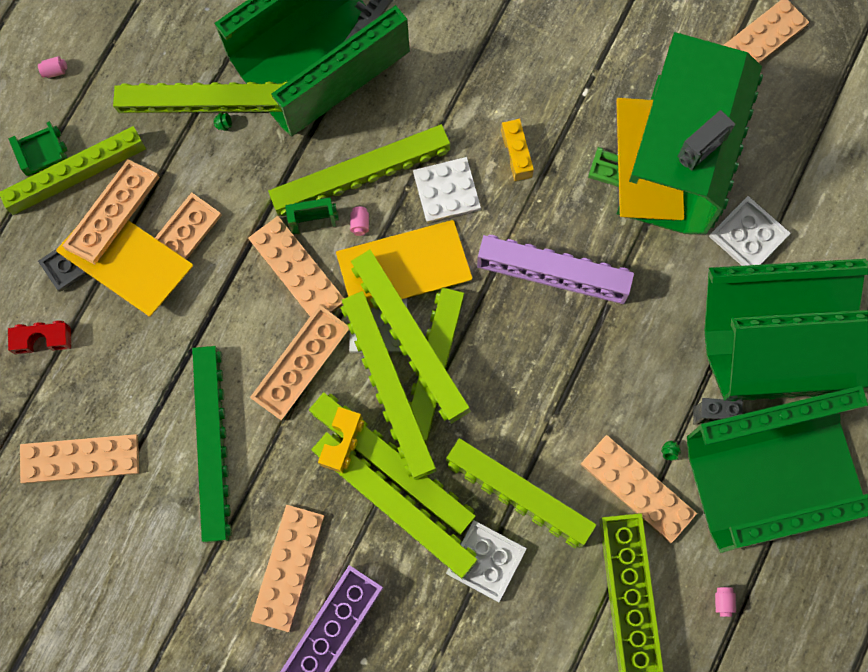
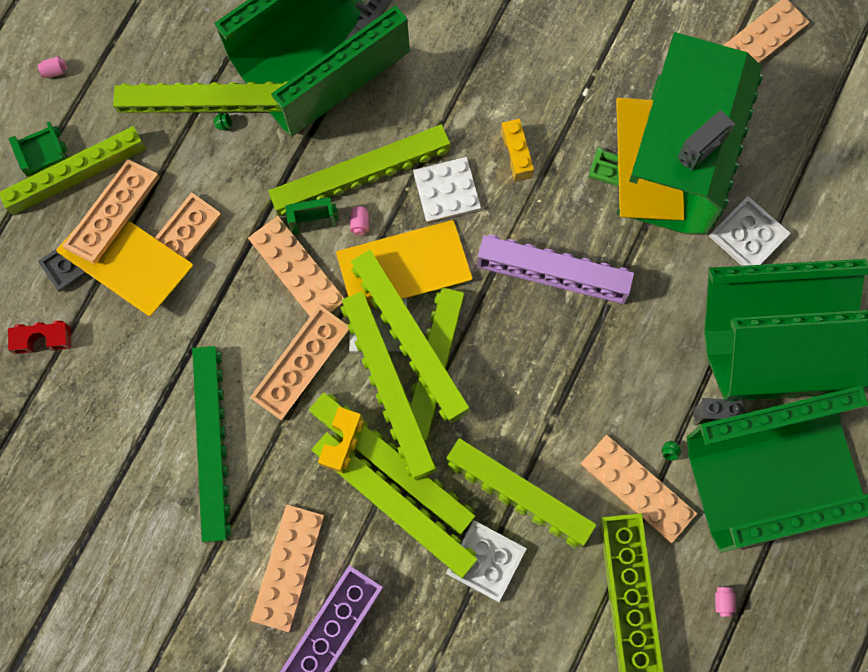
(79, 459): light nougat plate -> none

